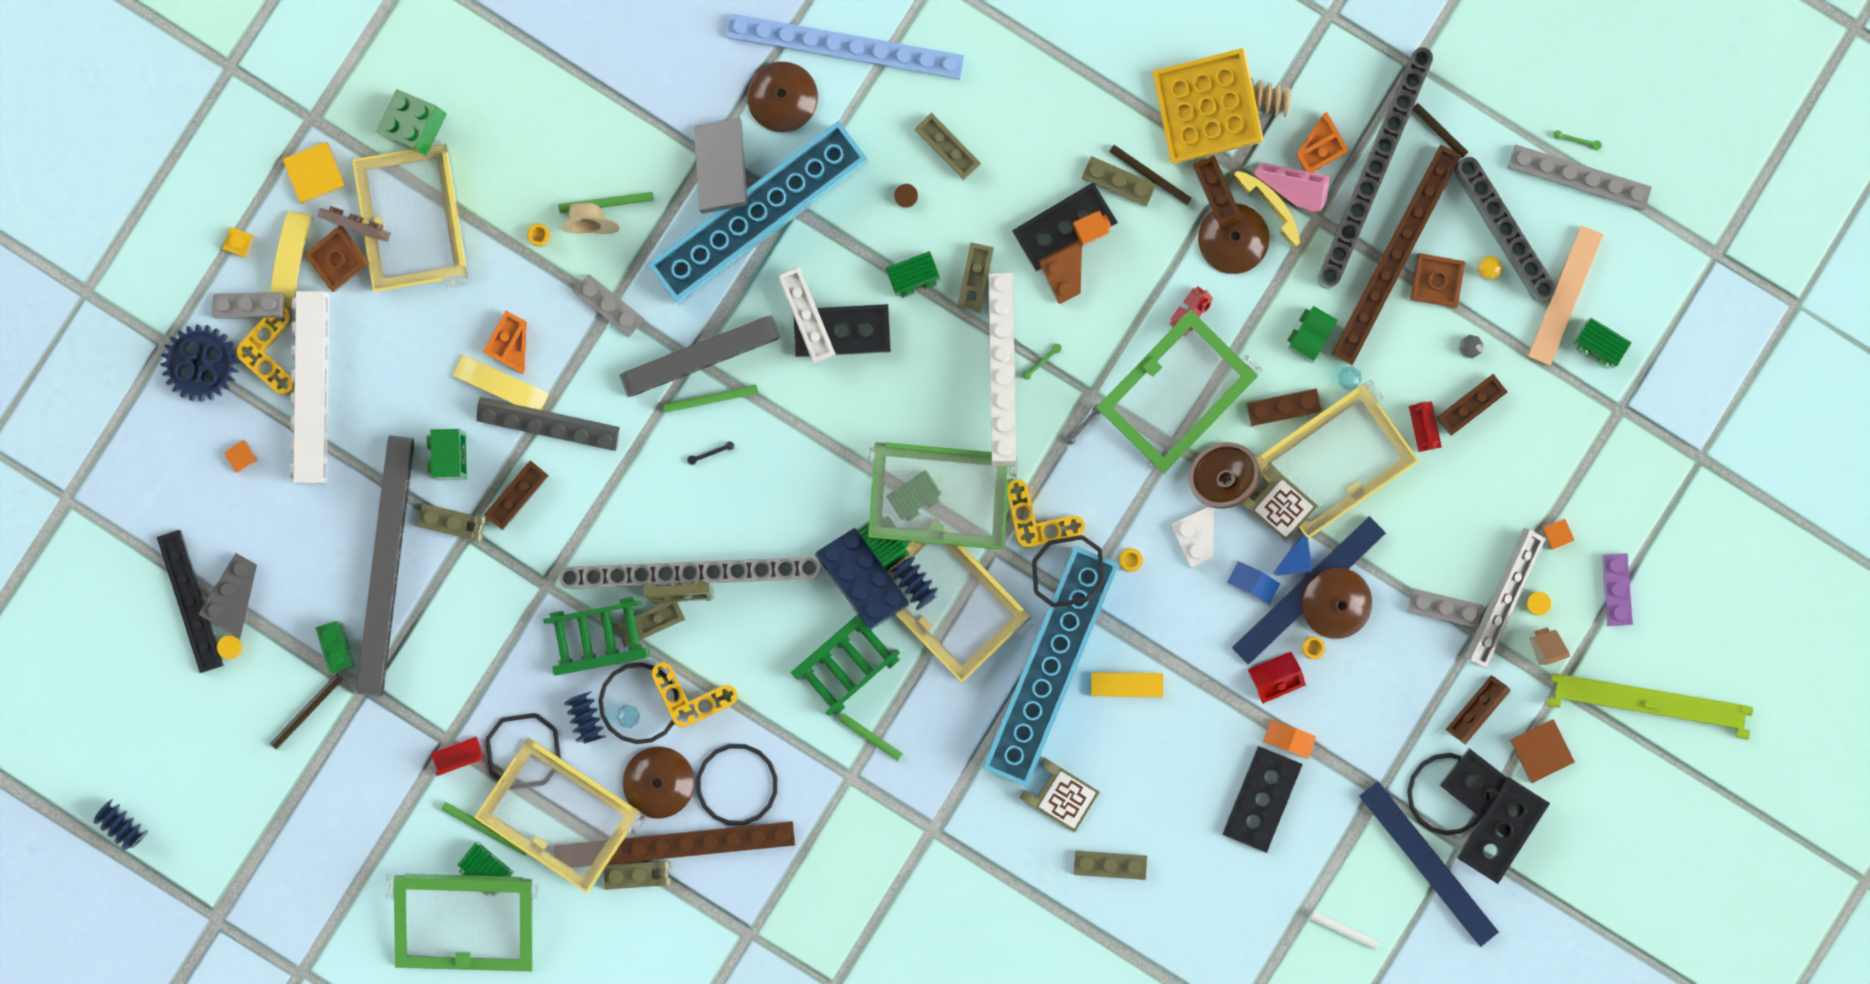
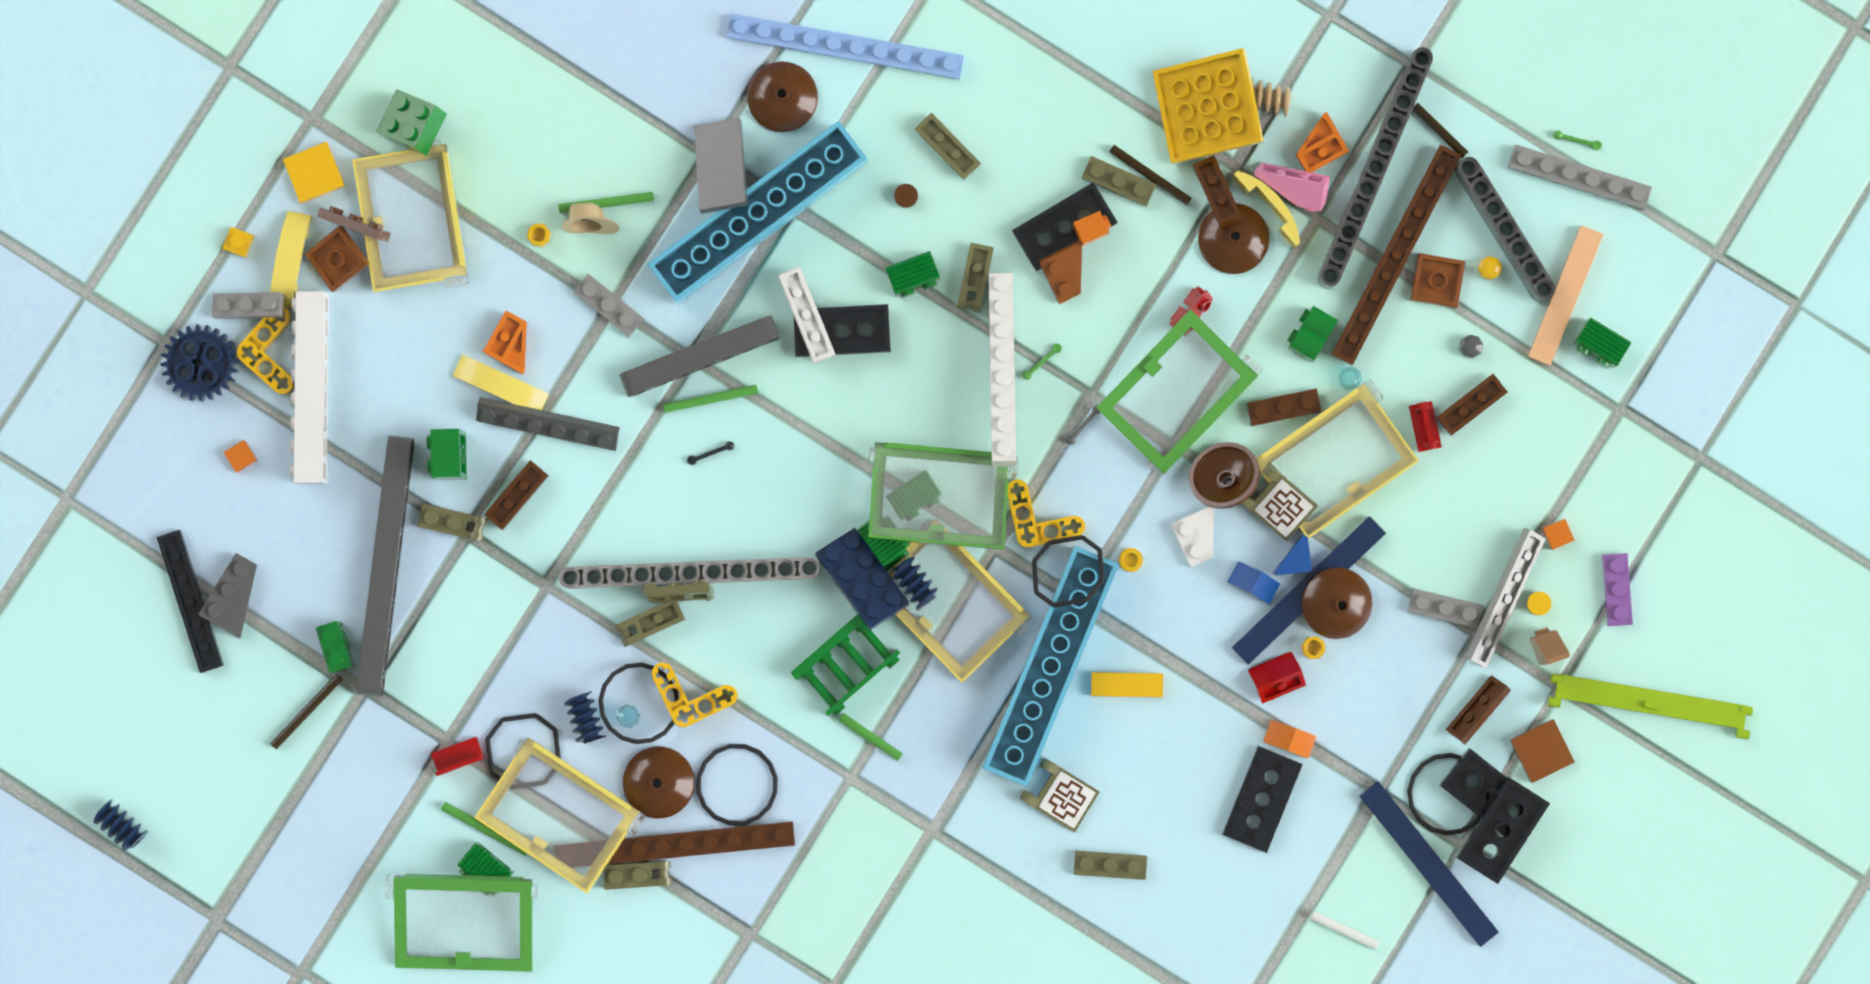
(229, 647): yellow tile -> none
(589, 659): green fence -> none

